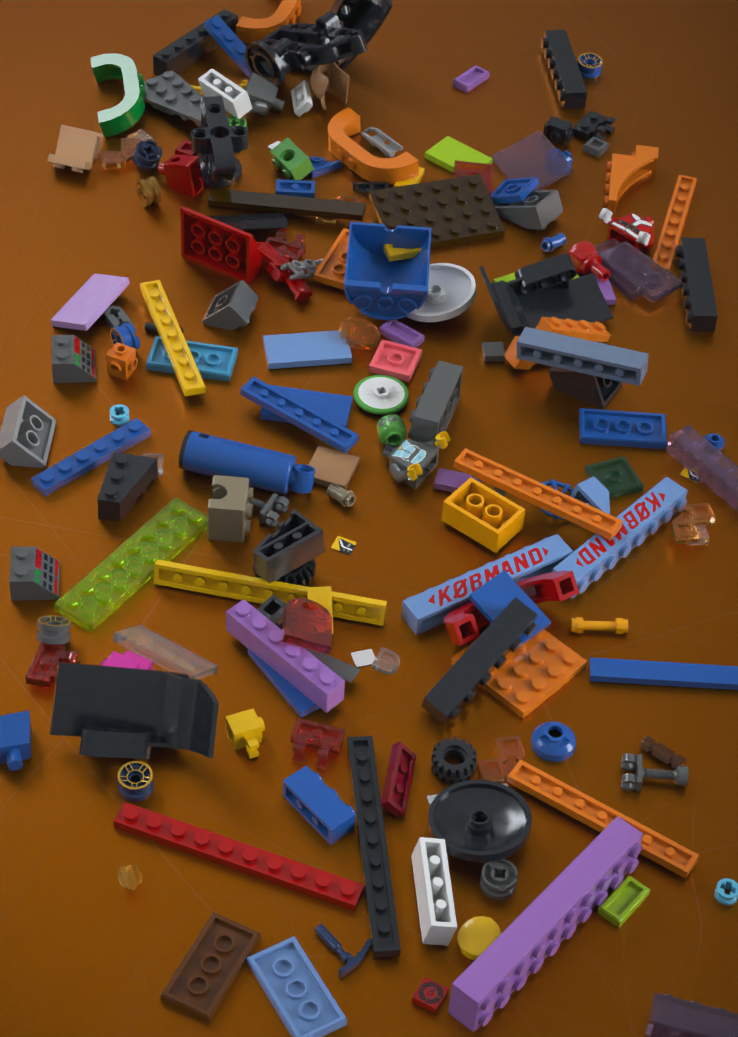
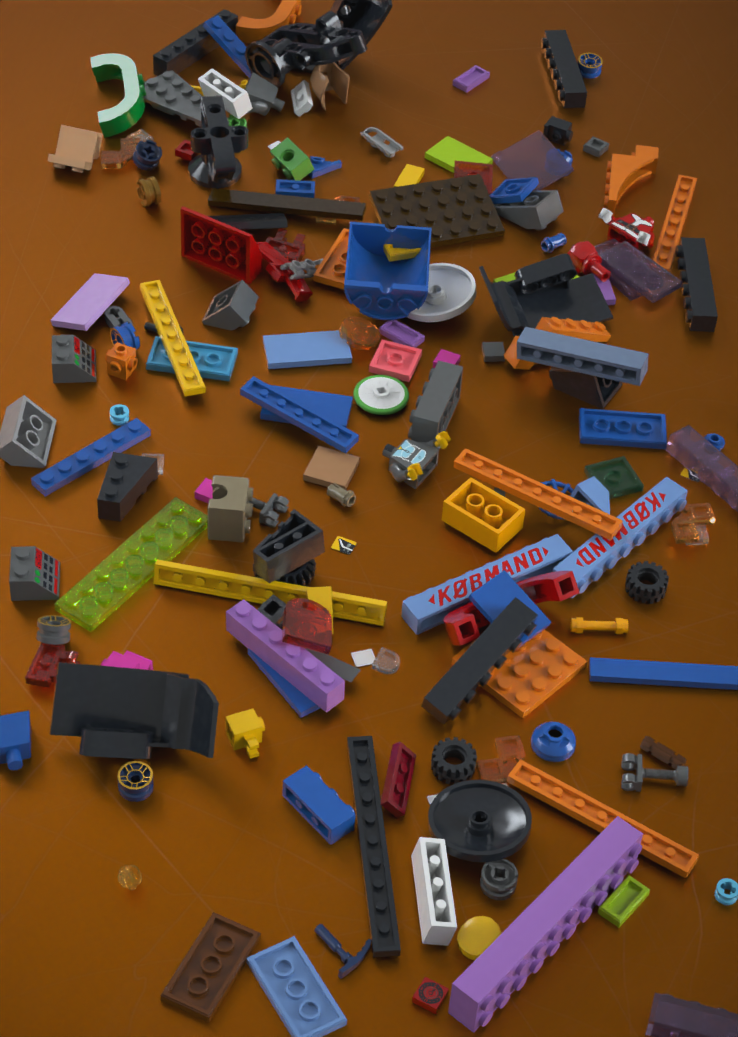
(164, 652): clear tile -> none
(183, 174): red torso -> none
(204, 491): none -> dark pink tile
(239, 856): red plate -> none
(262, 466): blue piece -> none
(318, 736): clear red plate -> none
(359, 160): orange arch -> none
(365, 187): black tile -> none
(391, 430): bright green head -> none
(448, 357): none -> dark pink tile
(450, 480): medium lavender tile -> none
(592, 125): black plate -> none
(650, 573): none -> black tyre

